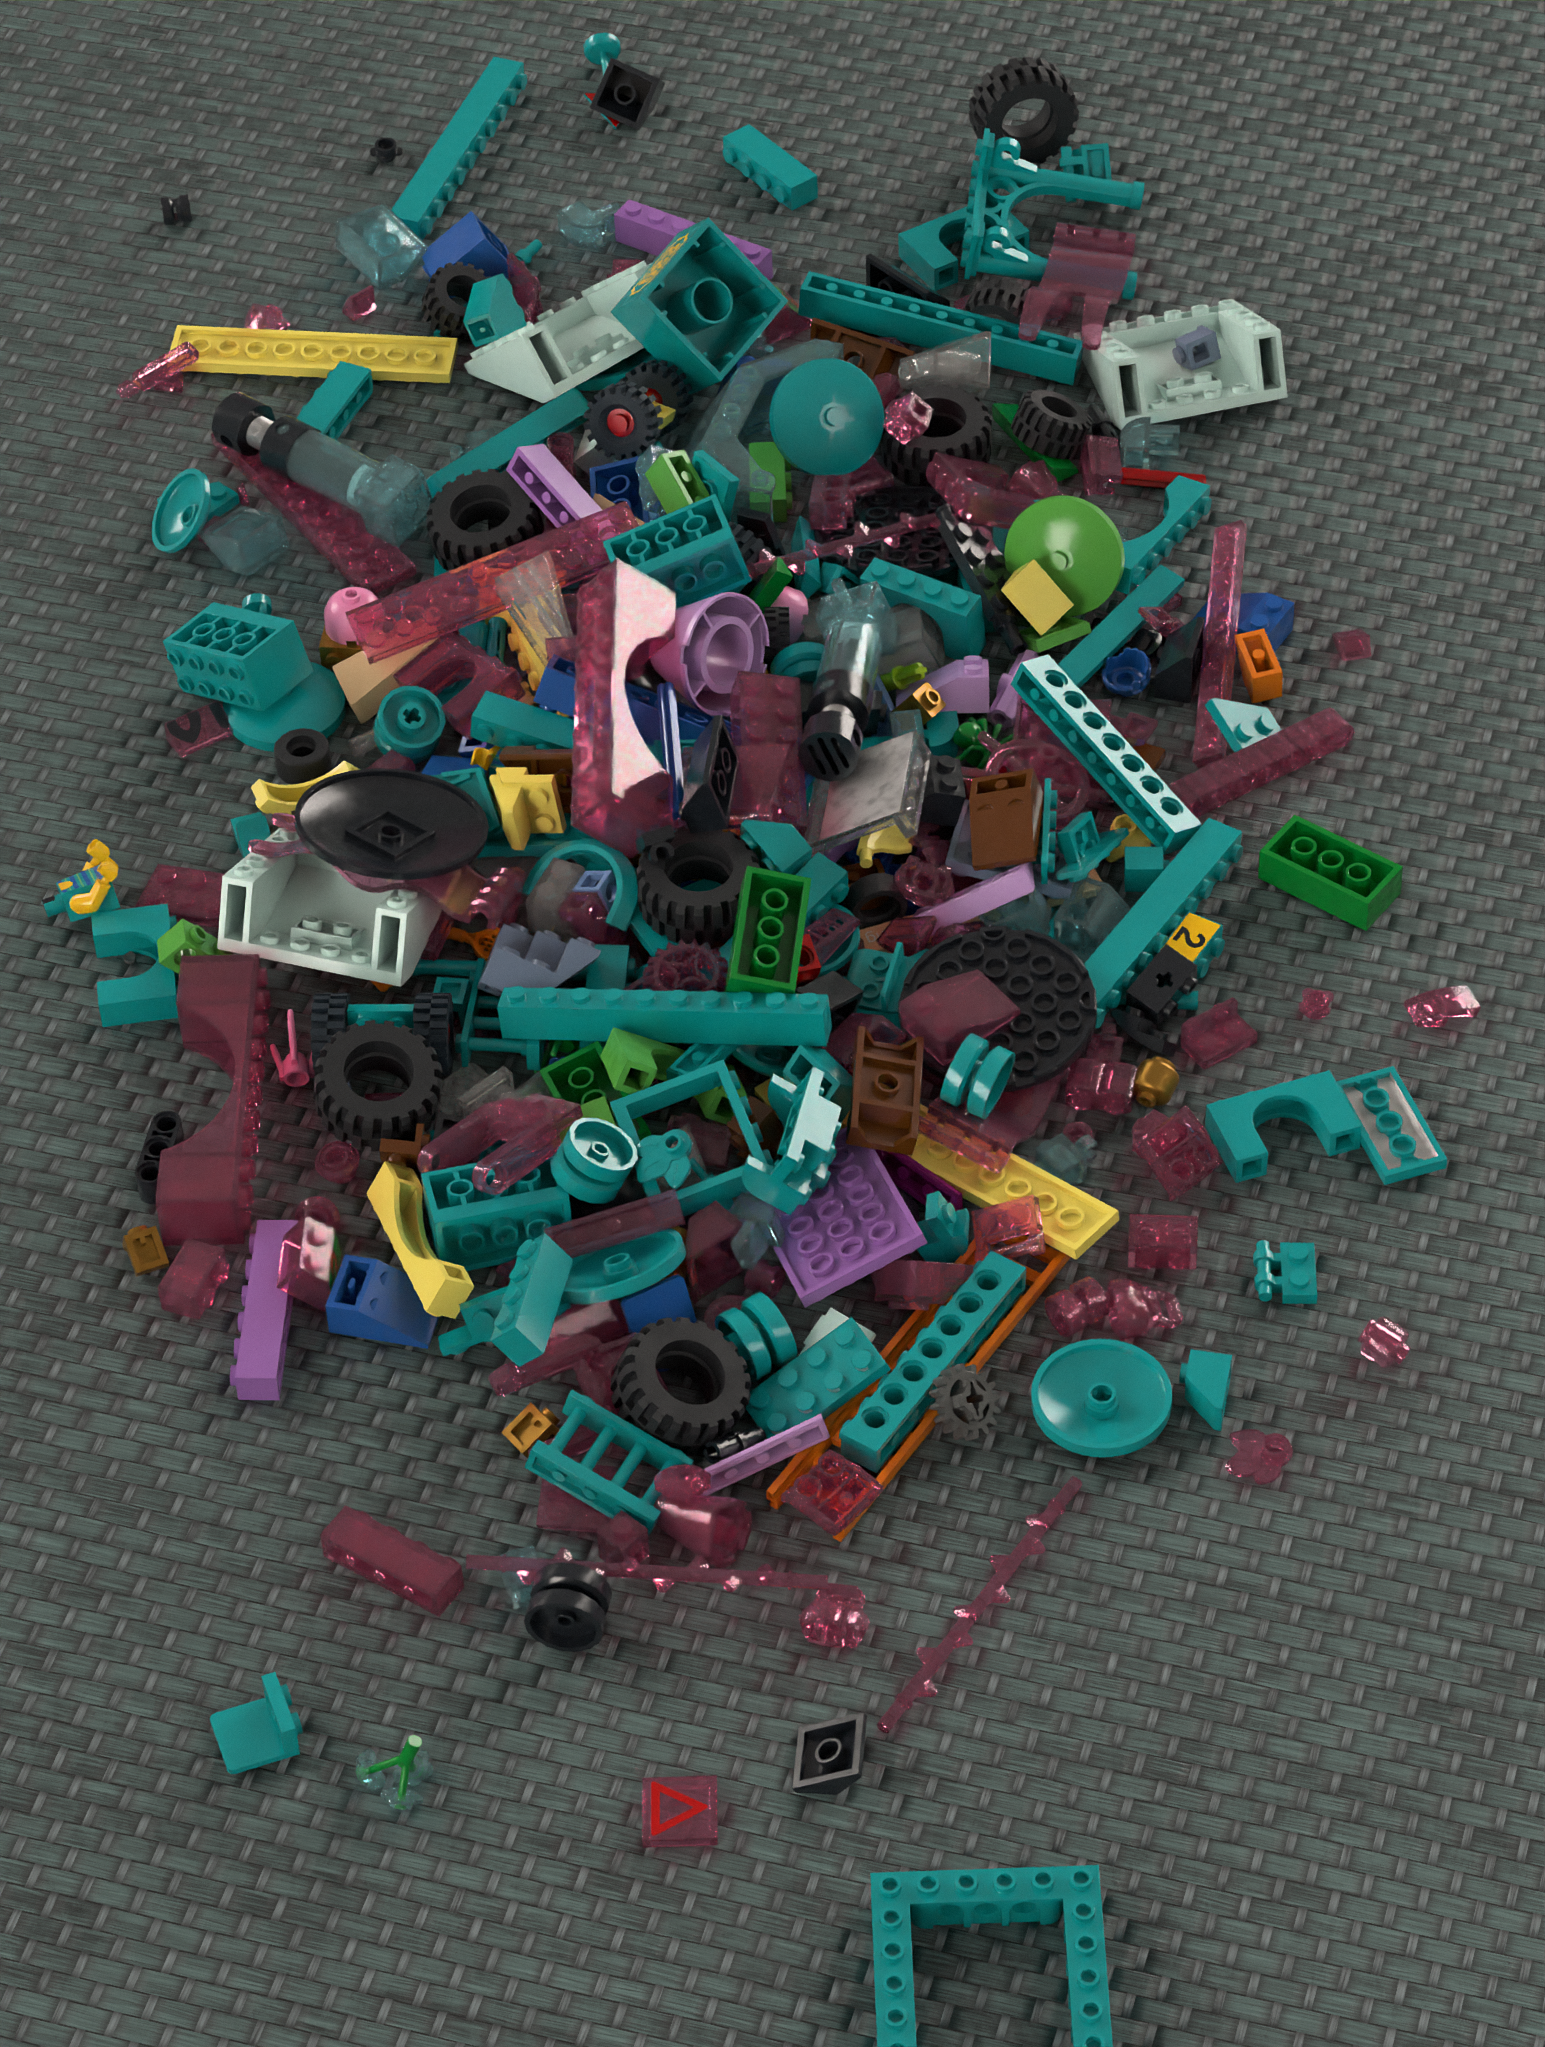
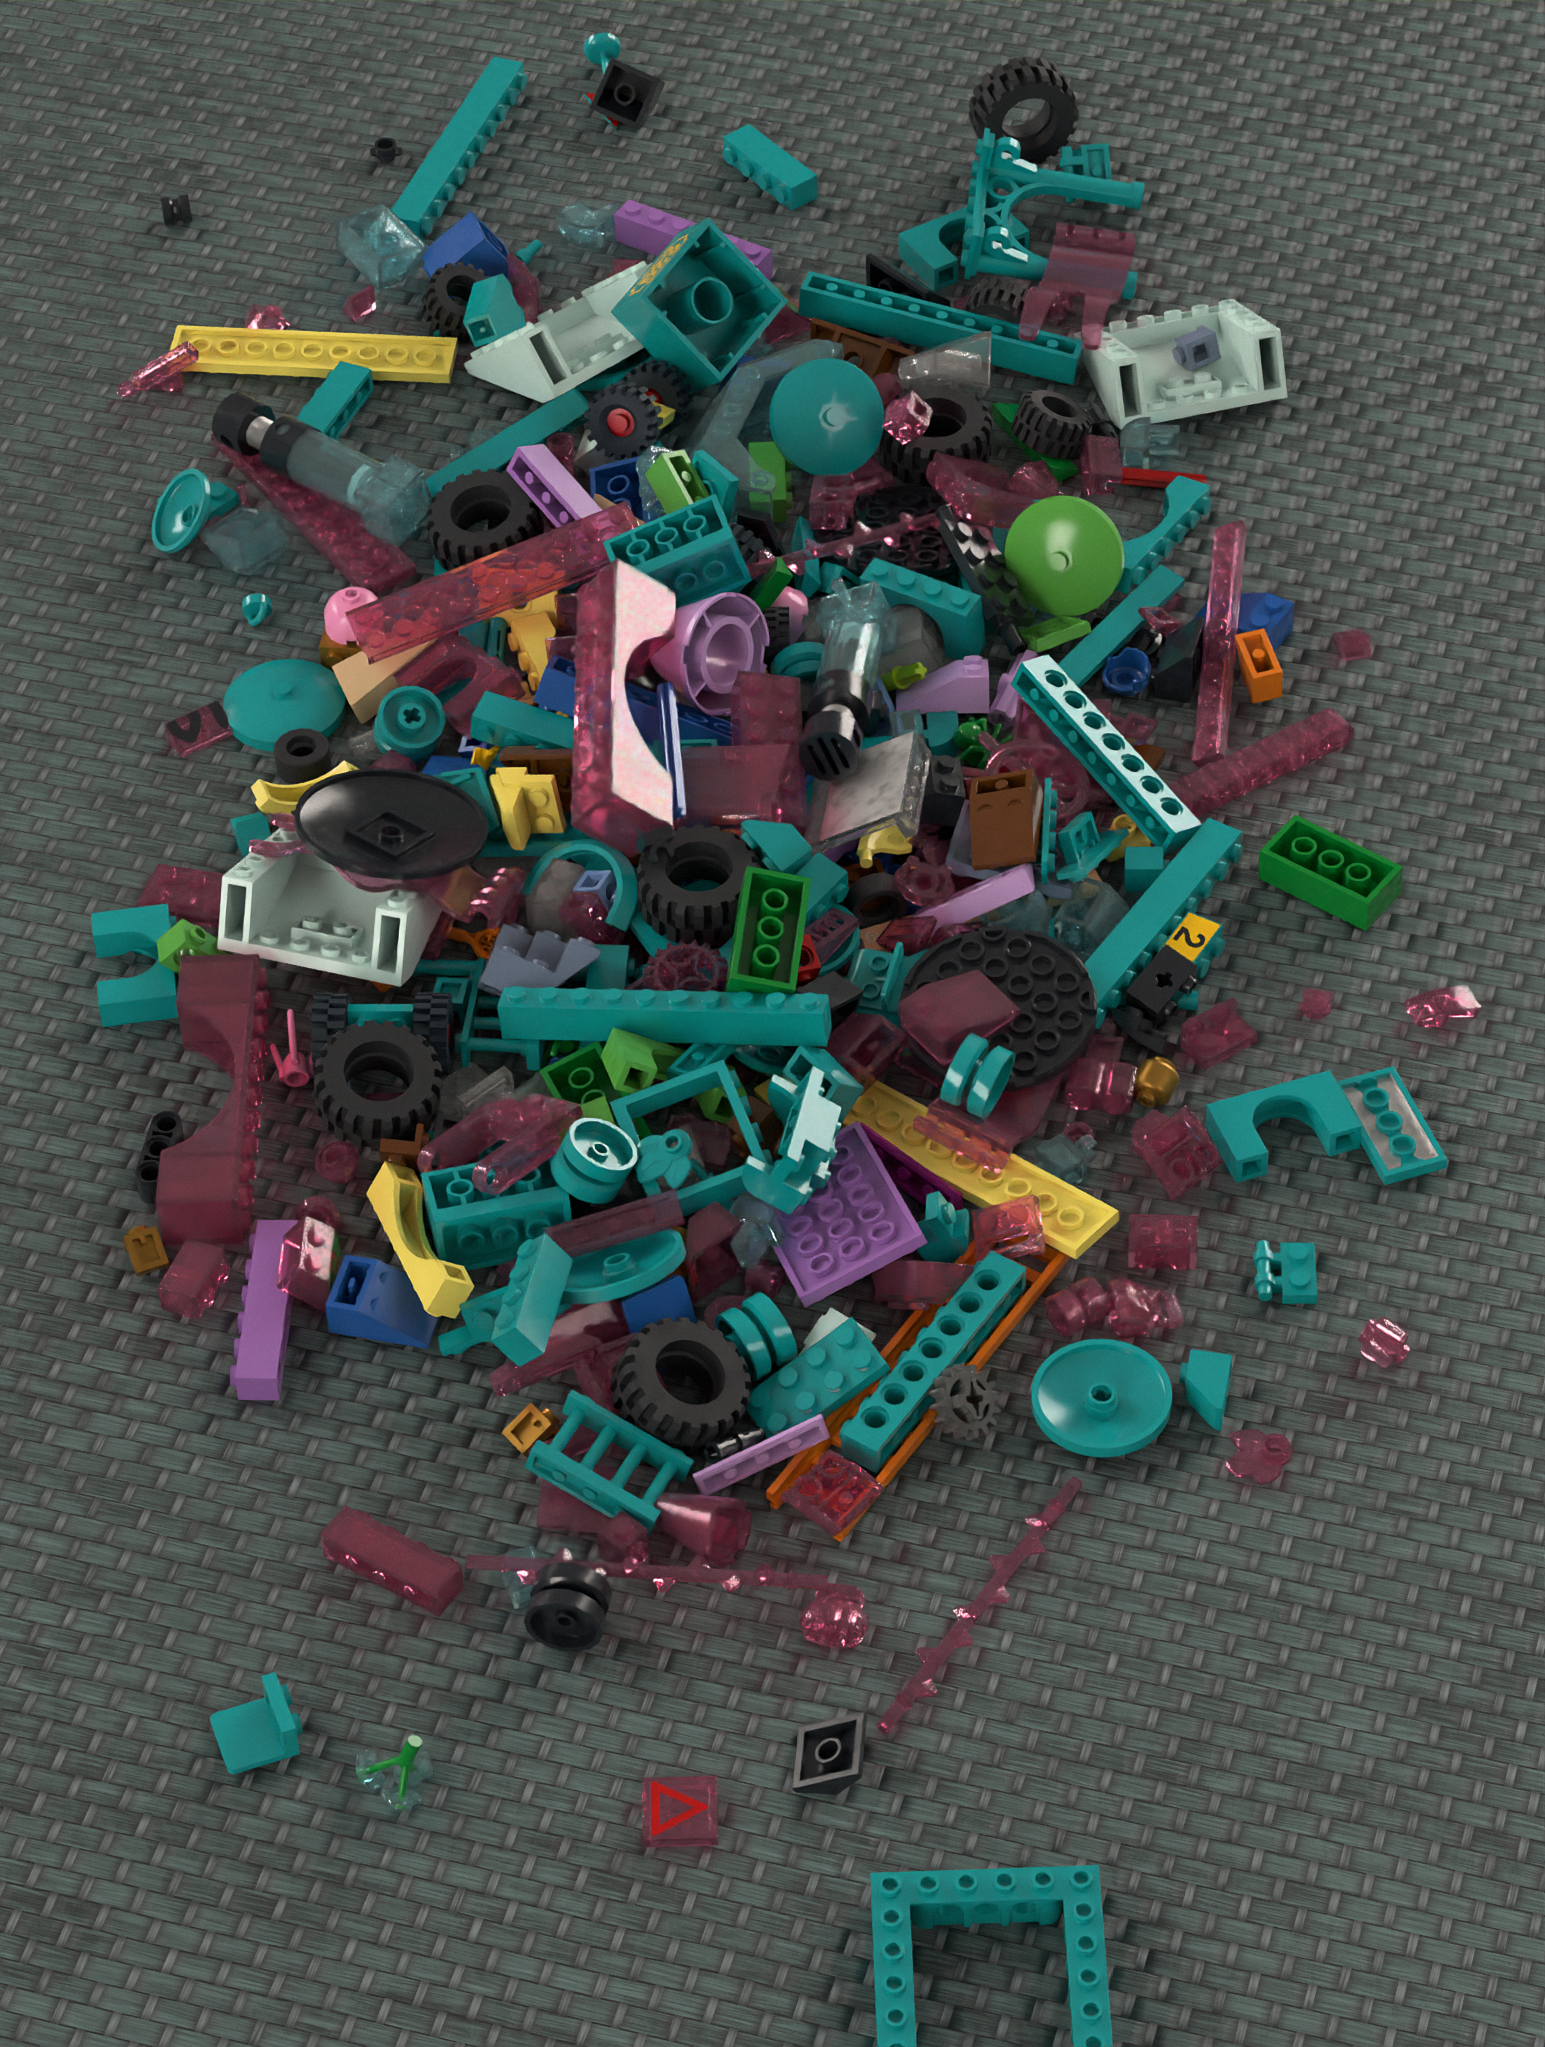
(88, 890): torso -> none
(238, 656): teal brick -> none
(535, 602): clear slope -> none
(682, 1481): clear pink gear -> none
(710, 779): black slope -> none
(878, 1115): reddish brown piece -> none
(926, 700): pearl gold bracket -> none
(1036, 596): light yellow slope -> none
(1242, 722): wing -> none

